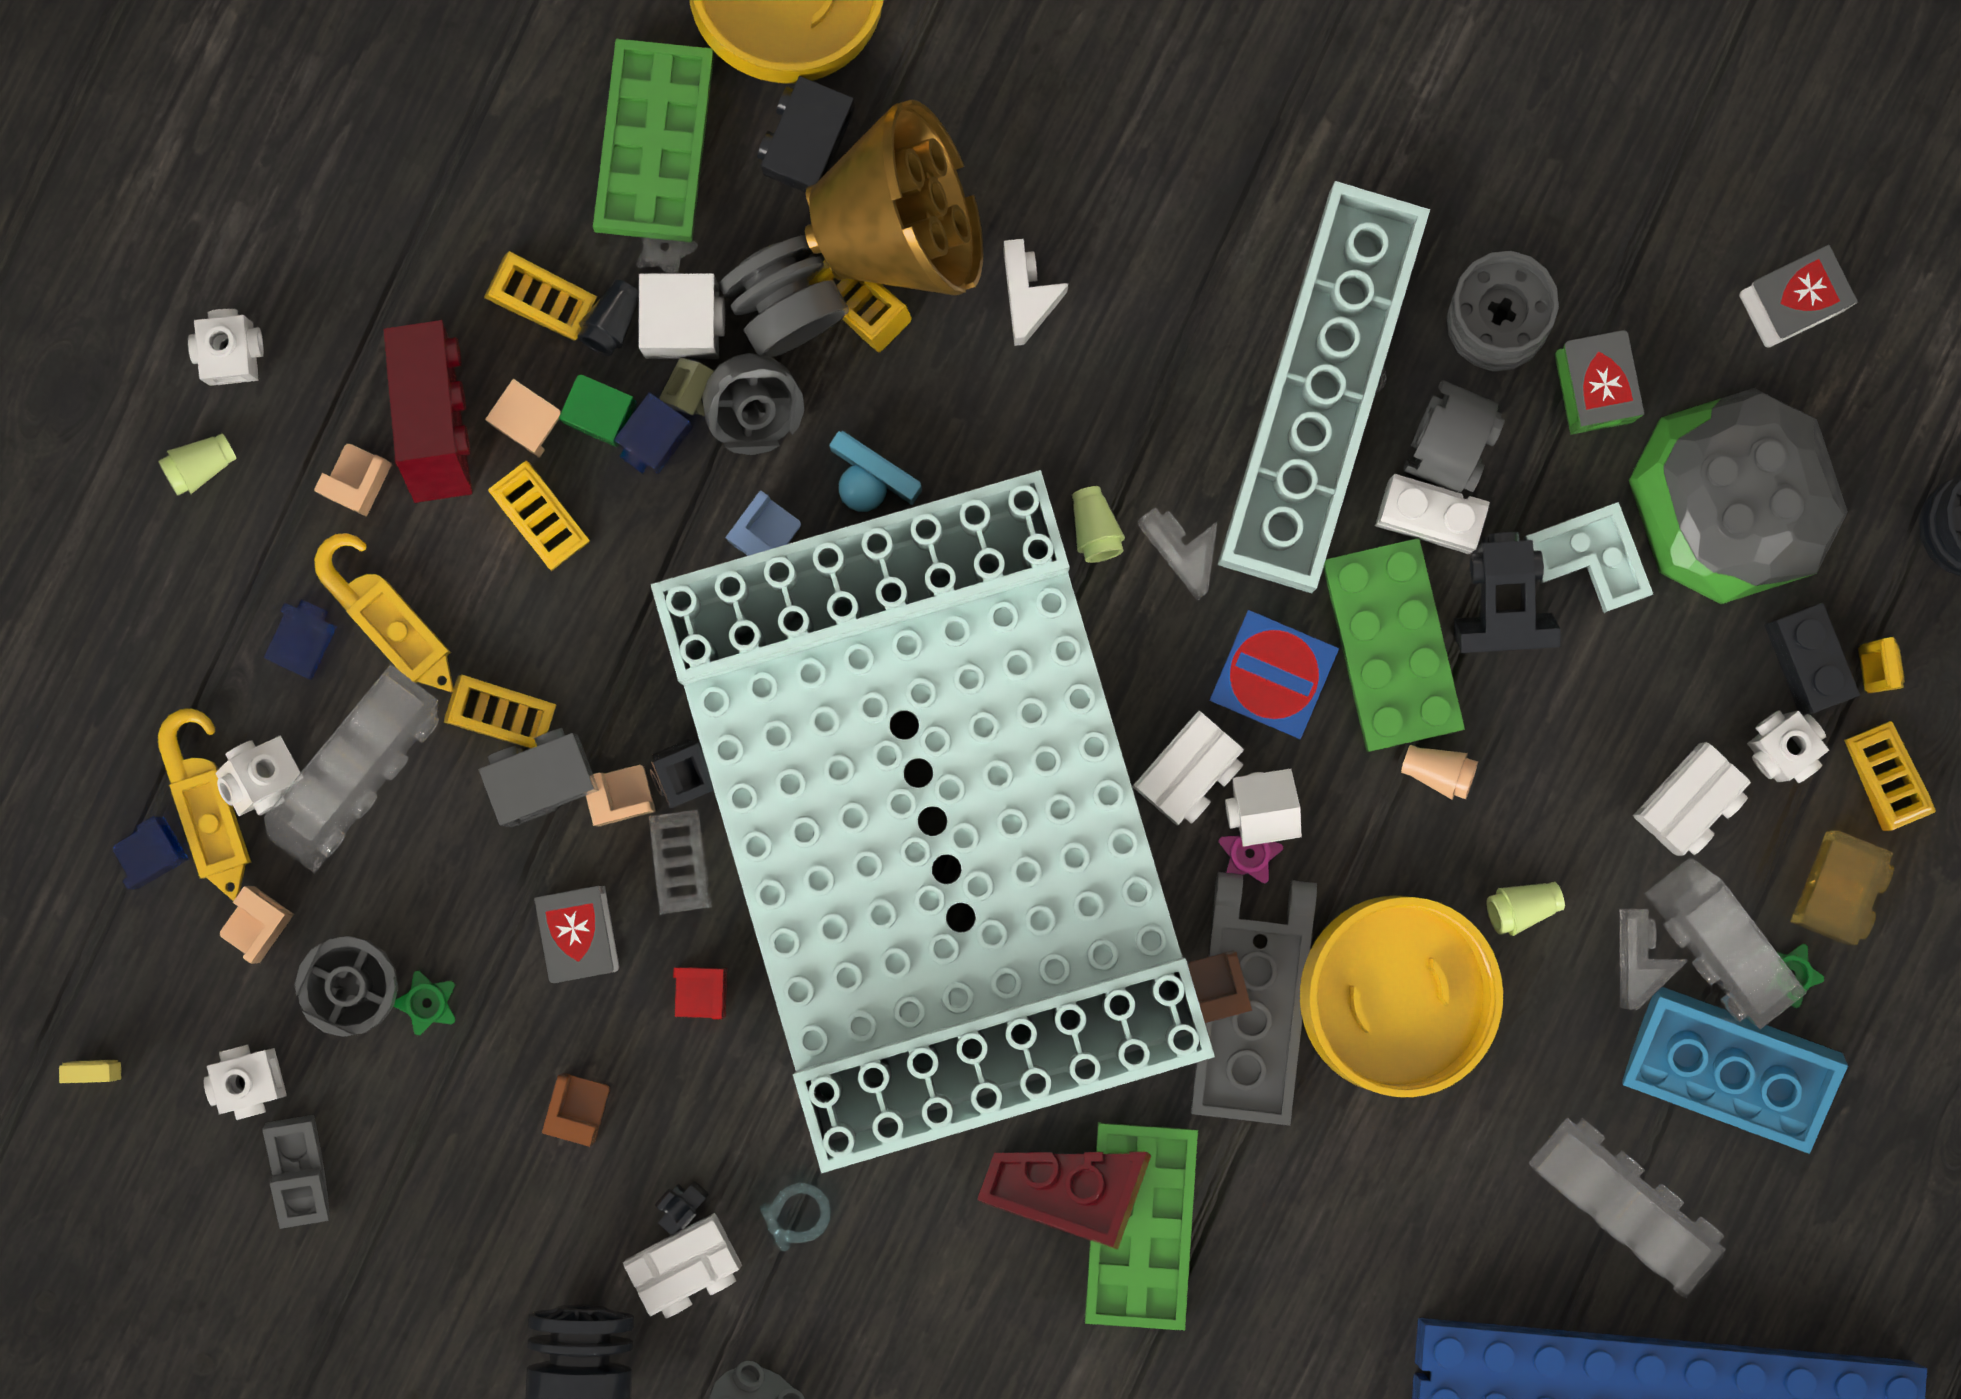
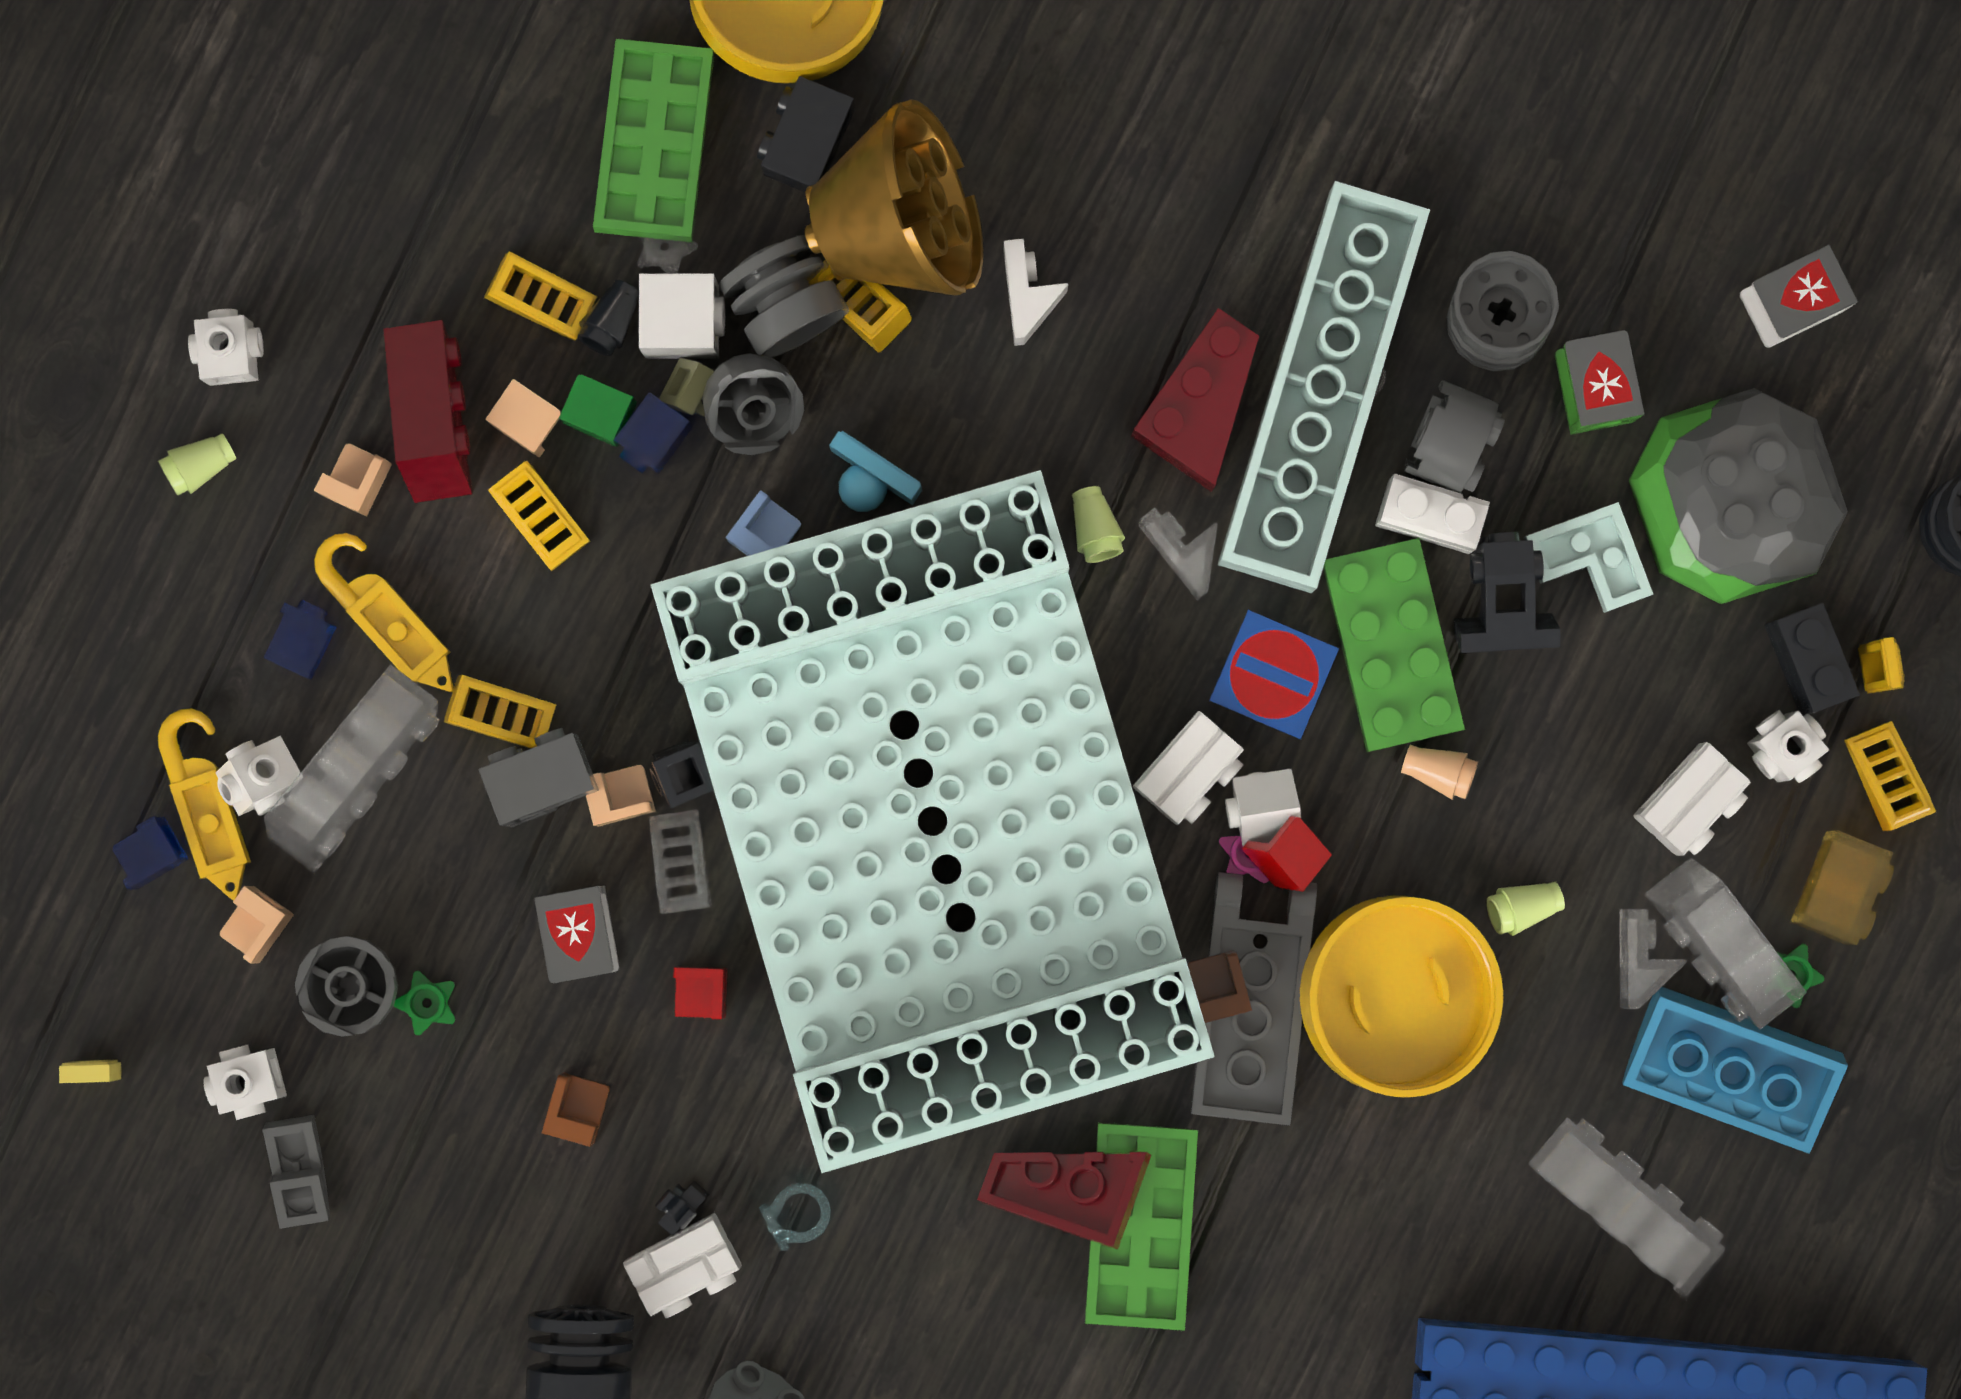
(1200, 401): none -> dark red wedge
(1290, 857): none -> red panel

